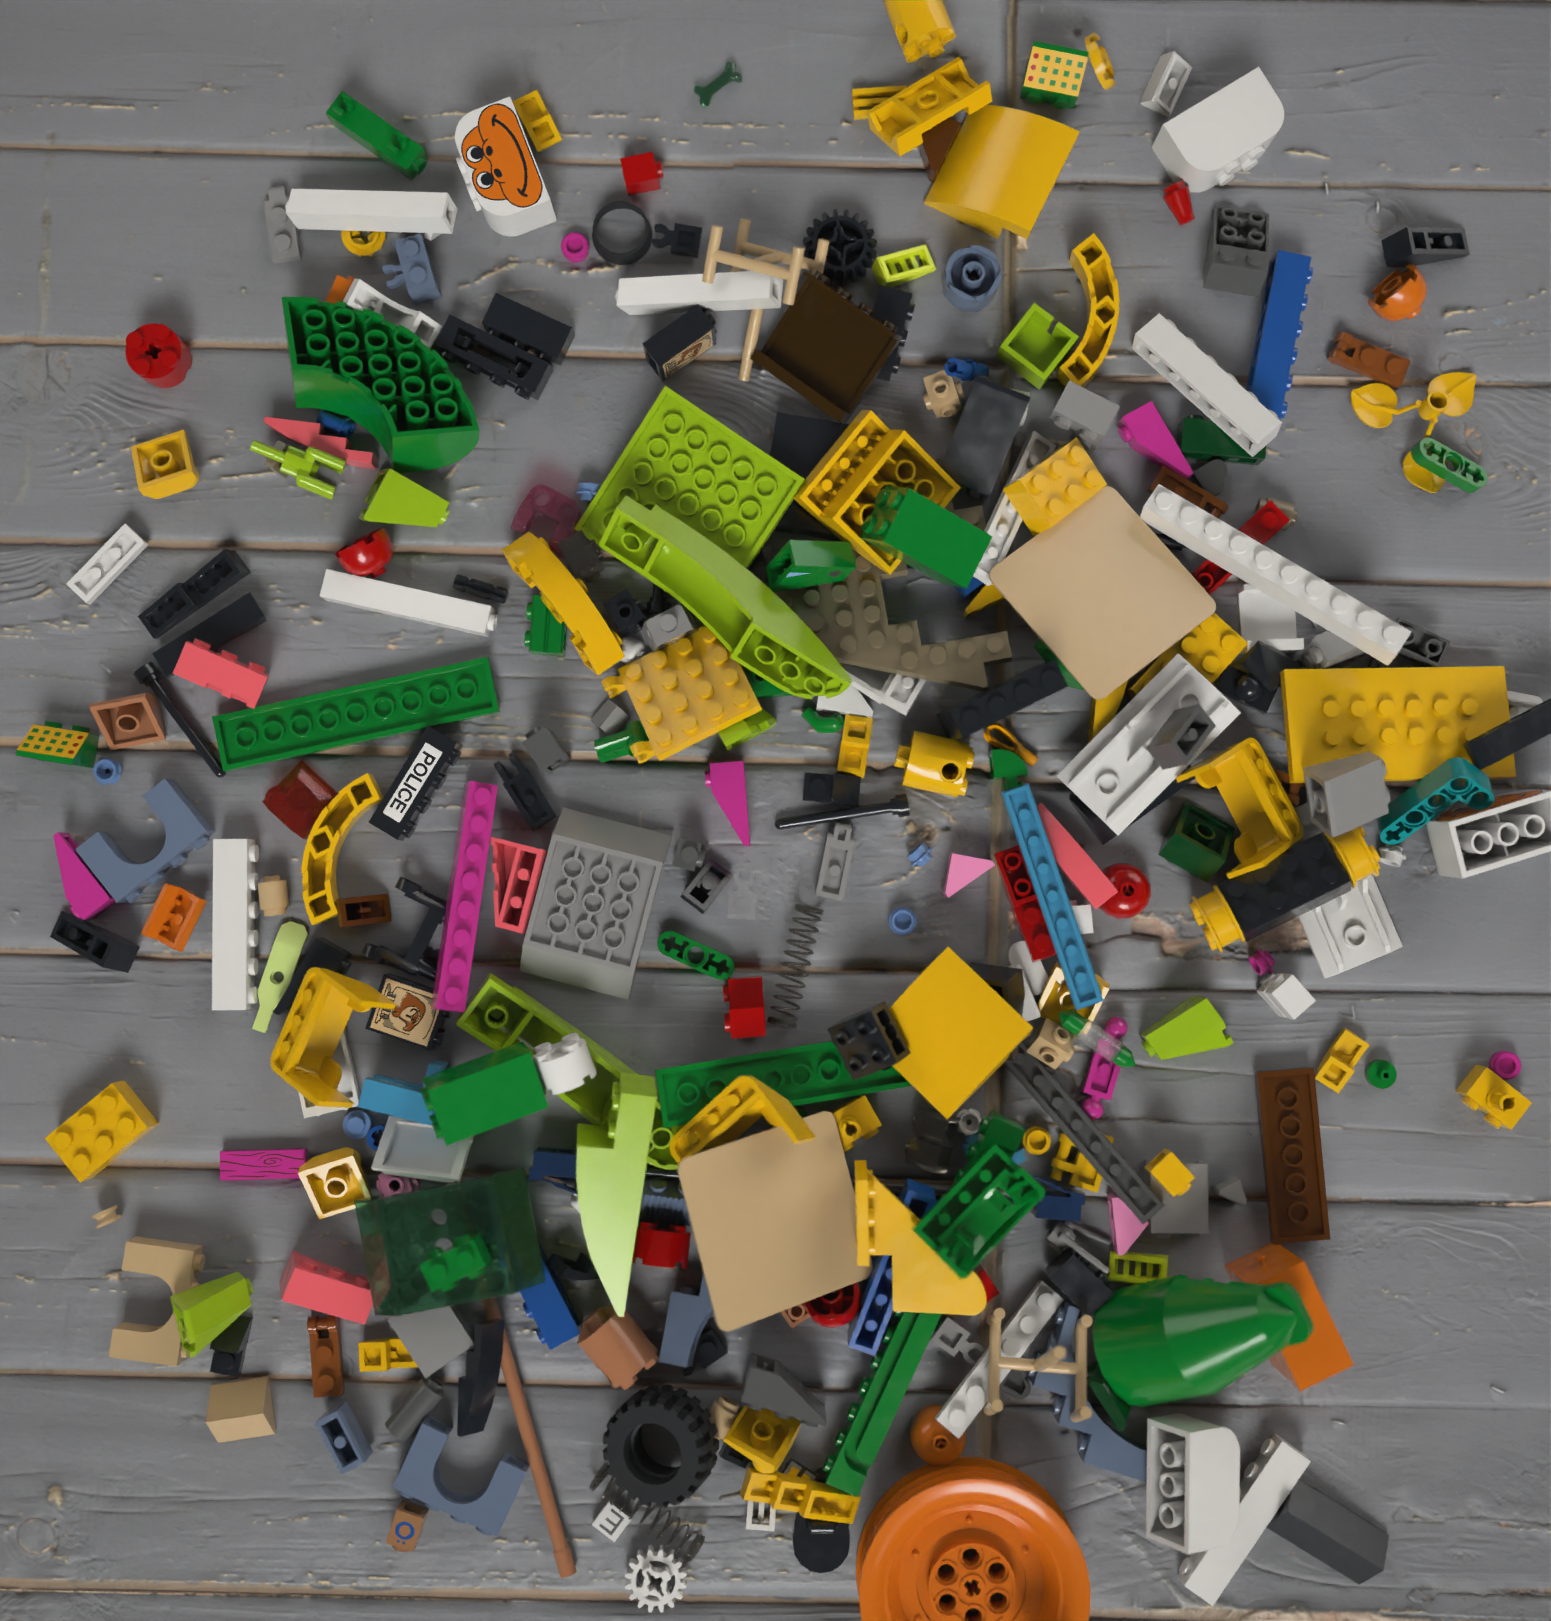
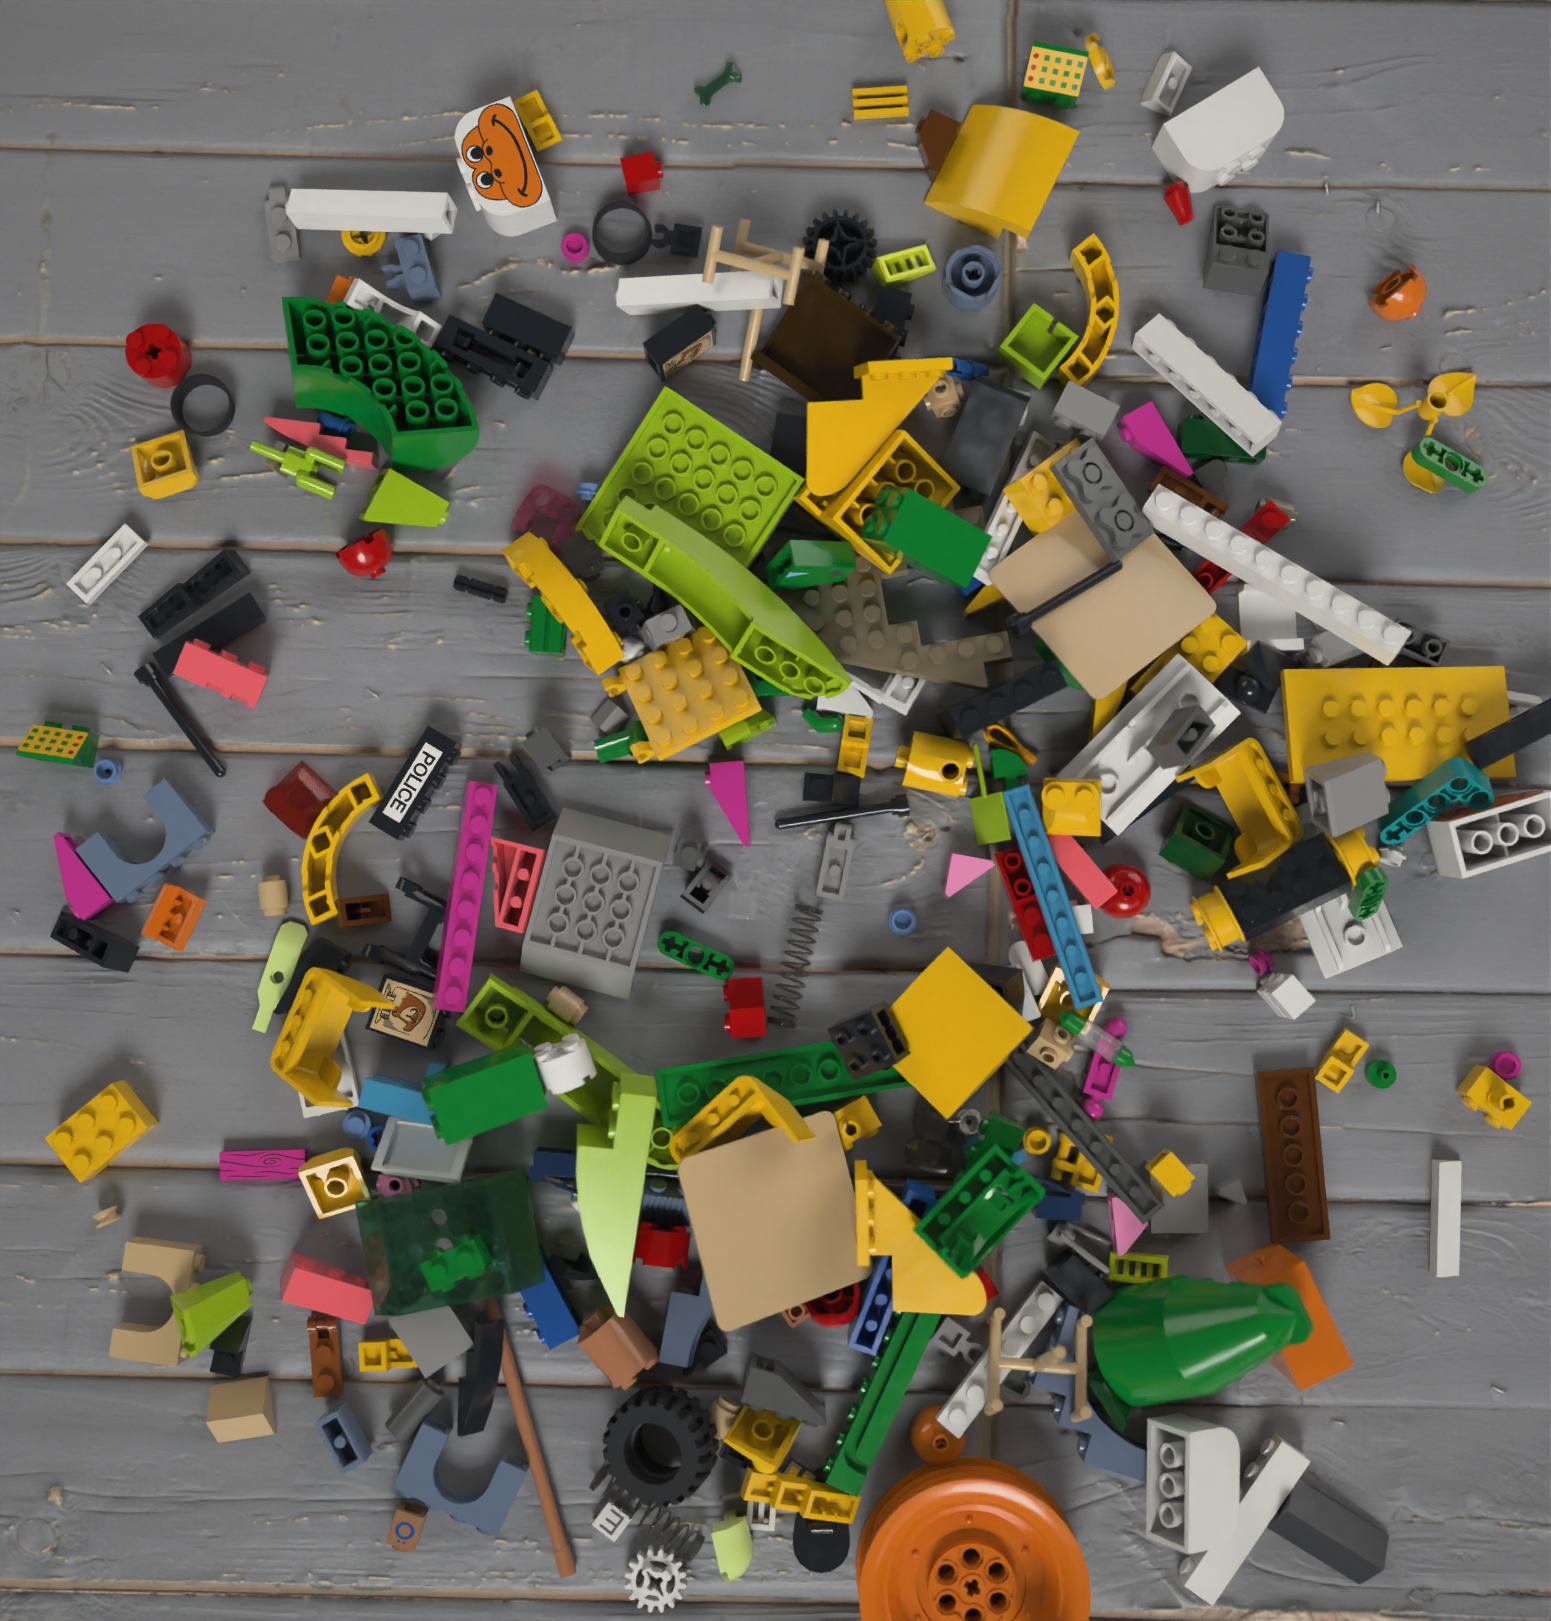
(130, 720): nougat slope -> none
(185, 388): none -> black tyre
(234, 924): white brick -> none
(356, 714): green plate -> none
(377, 136): green brick -> none
(408, 603): white brick -> none
(566, 1005): none -> tan brick
(732, 1545): none -> yellowish green brick
(849, 432): none -> yellow piece
(920, 855): medium blue plate -> none
(925, 104): yellow piece -> none
(988, 811): none -> lime piece
(1021, 622): none -> black piece
(1072, 806): none -> yellow slope
(1102, 500): none -> dark grey piece
(1186, 1030): lime slope -> none
(1368, 893): none -> green beam
(1369, 360): dark orange plate -> none
(1424, 246): black slope -> none
(1445, 1218): none -> white slope

